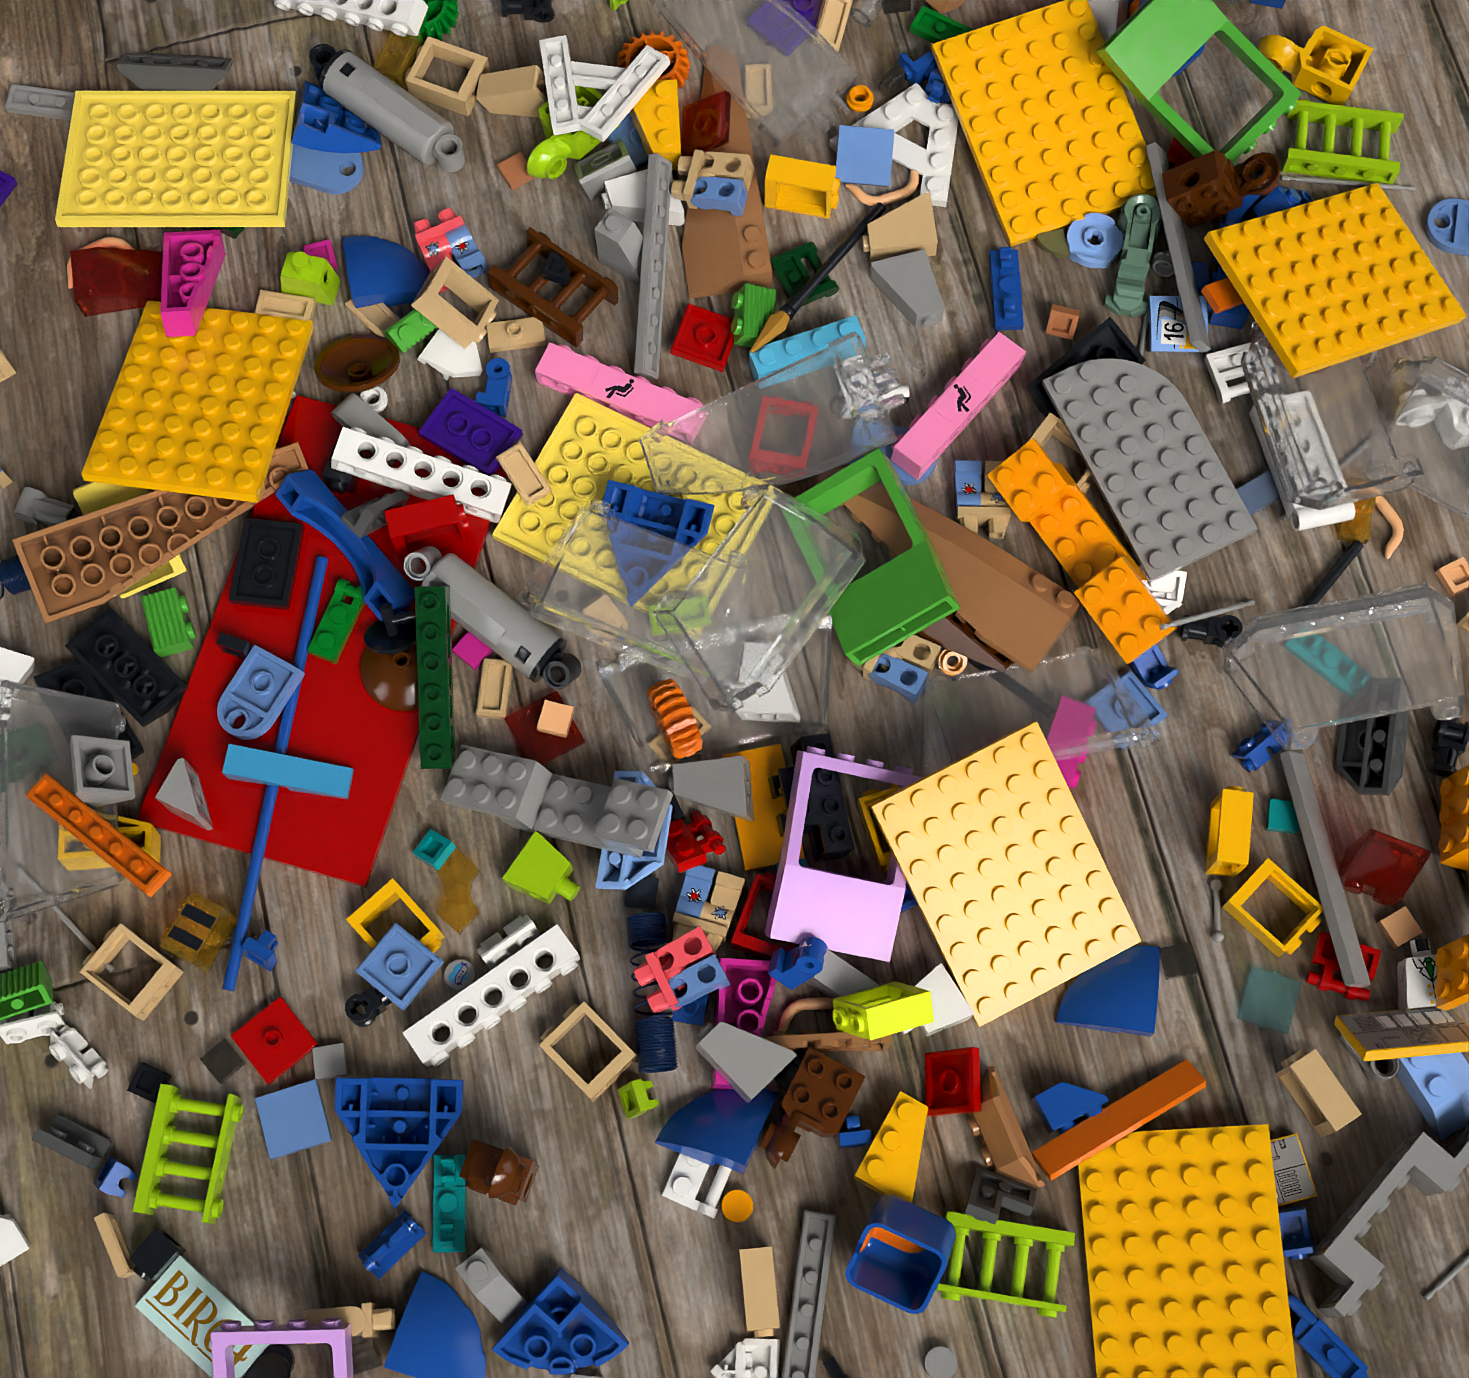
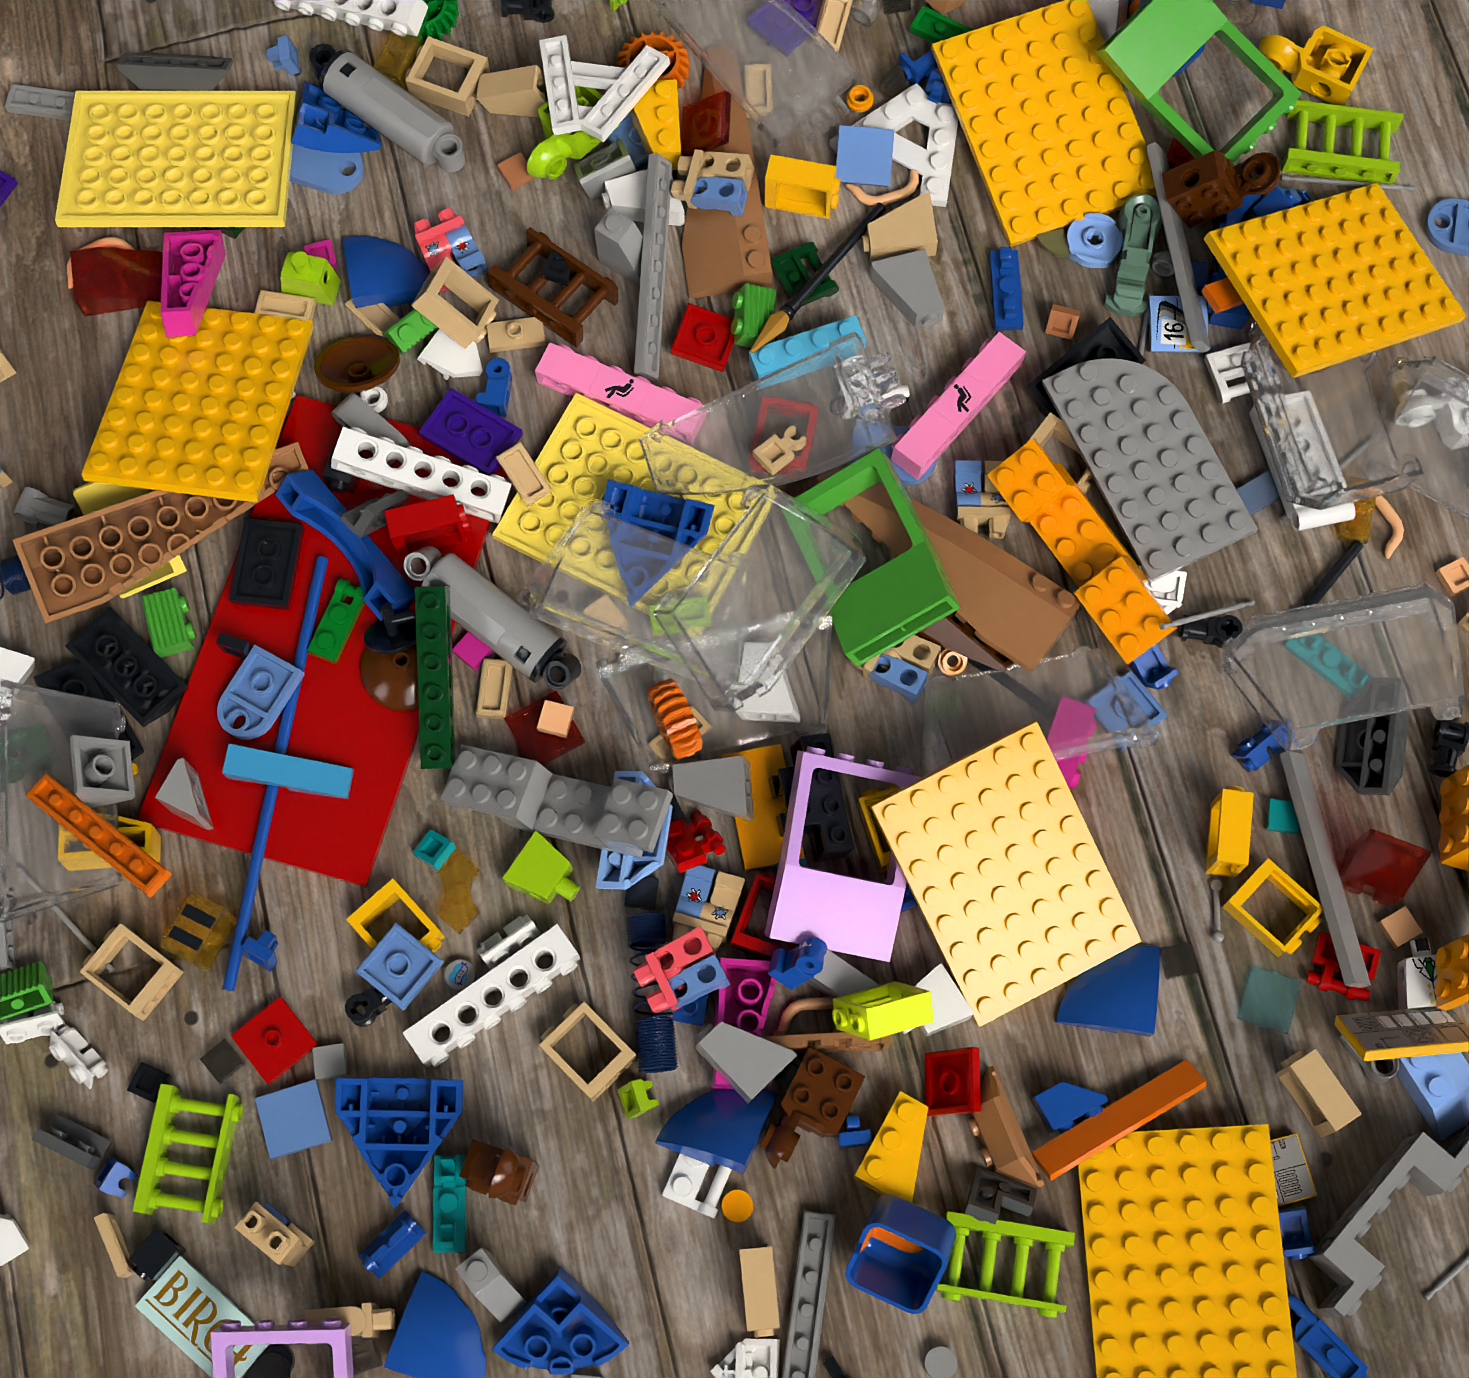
(269, 1232): none -> tan hips
(284, 55): none -> medium blue tile
(777, 452): none -> tan plate

